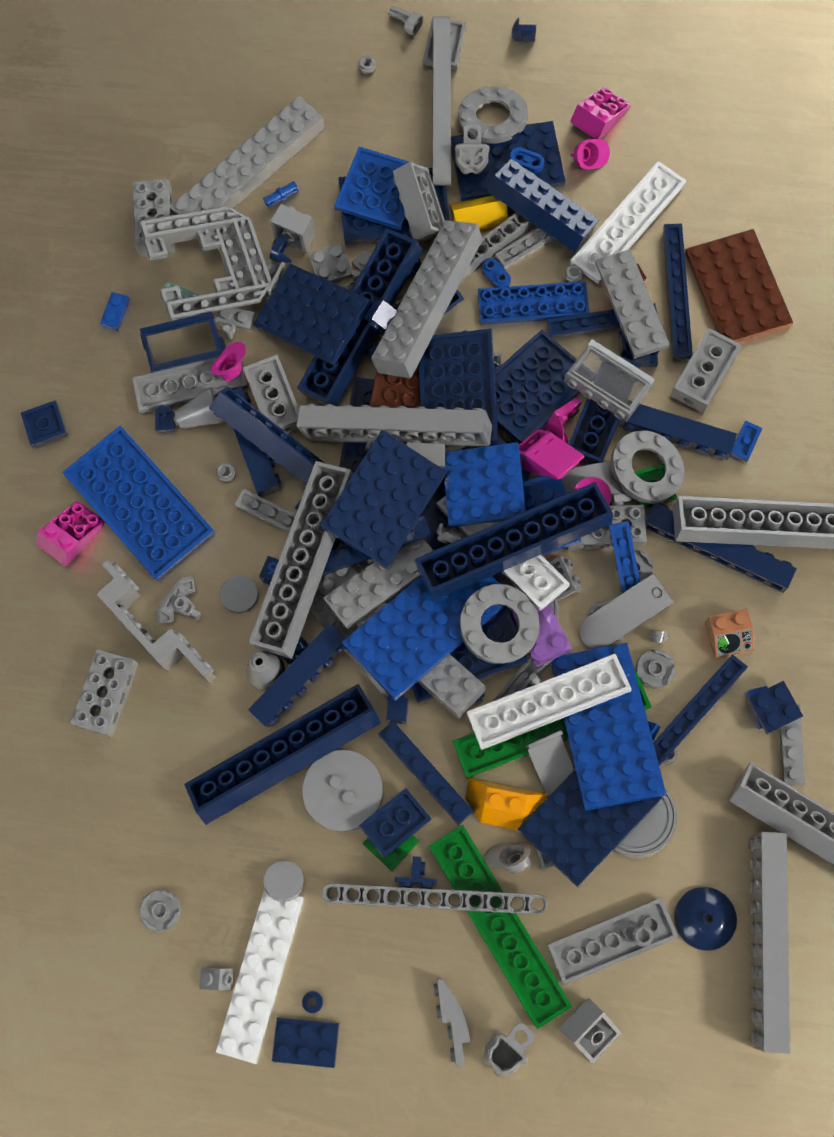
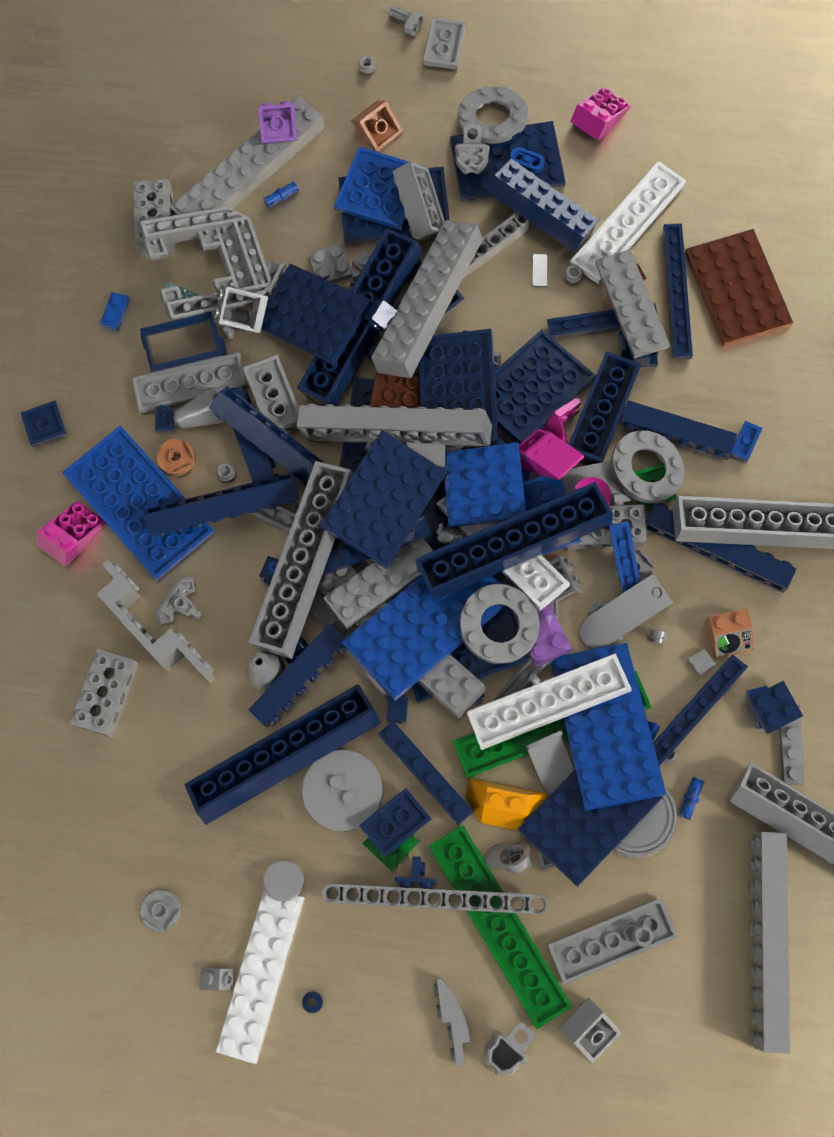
(178, 447): none -> nougat plate
(221, 504): none -> dark blue brick
(229, 362): dark pink piece -> none
(239, 594): light grey tile -> none
(257, 312): none -> light grey window
(277, 122): none -> medium lavender plate
(278, 249): dark blue plate -> none
(294, 225): light grey brick -> none
(305, 1042): dark blue plate -> none
(377, 125): none -> nougat slope
(442, 101): light grey beam -> none
(484, 211): yellow slope -> none
(494, 273): blue plate -> none
(522, 248): light grey tile -> none
(523, 33): dark blue plate -> none
(532, 302): blue plate -> none
(539, 269): none -> white sticker
(591, 153): dark pink piece -> none
(609, 380): window -> none
(655, 668): light grey tile -> none
(687, 811): none -> blue pin
(691, 922): dark blue dish -> none
(701, 662): none -> light grey tile
(715, 356): light grey brick -> none

